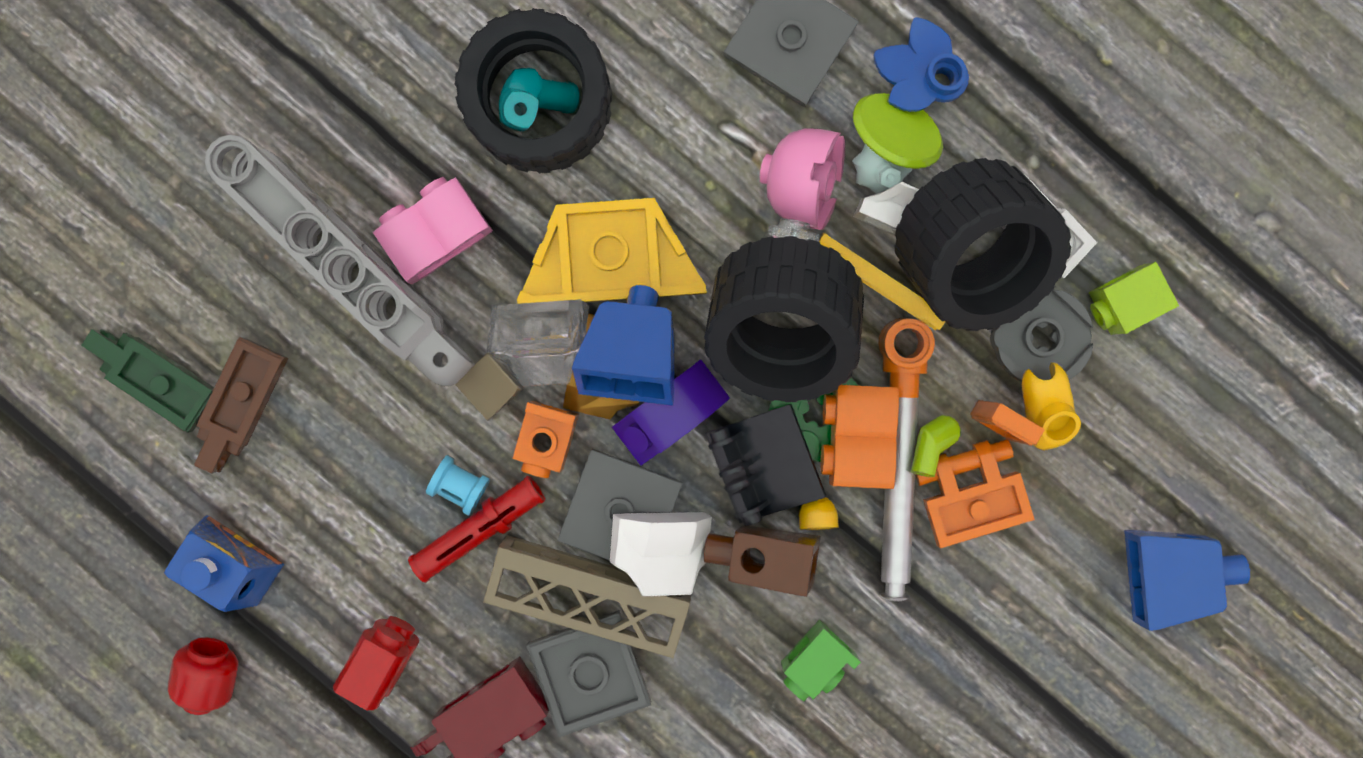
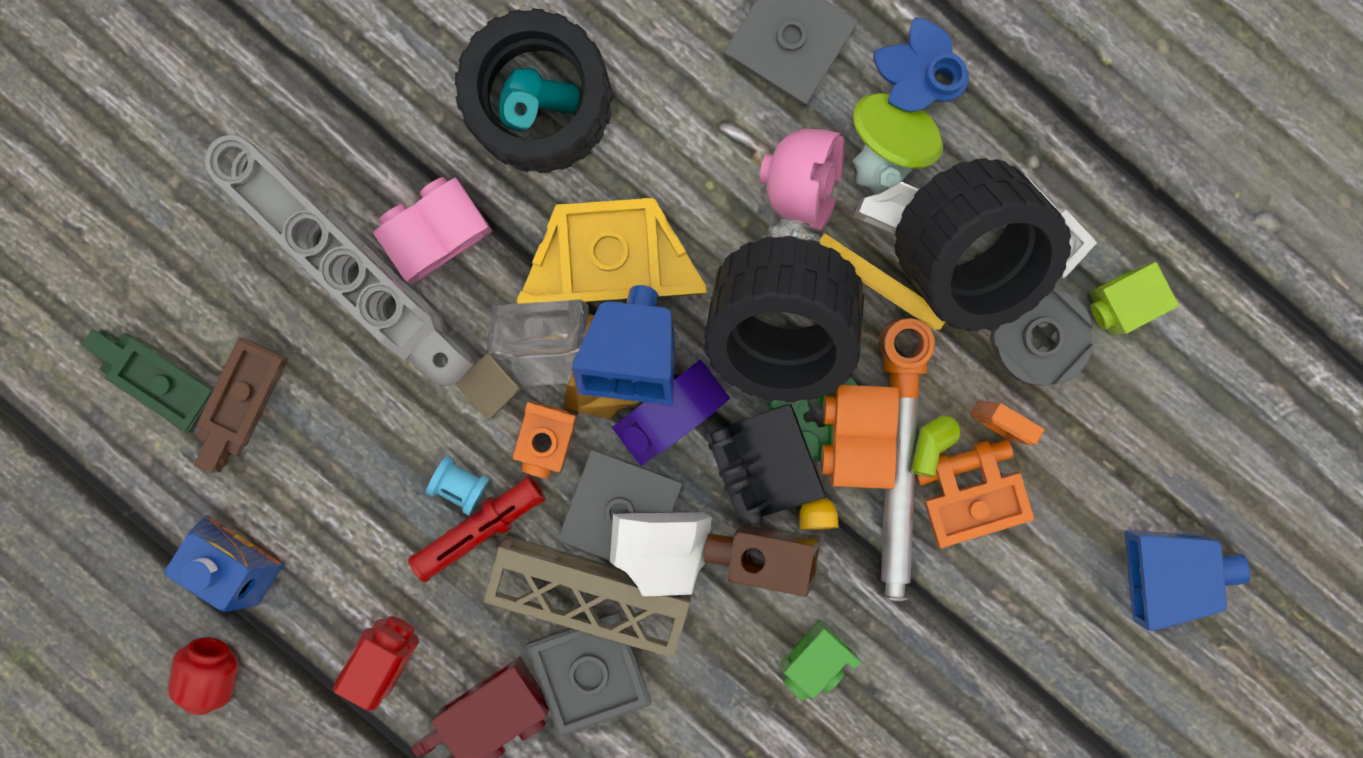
(1051, 407): yellow piece -> none

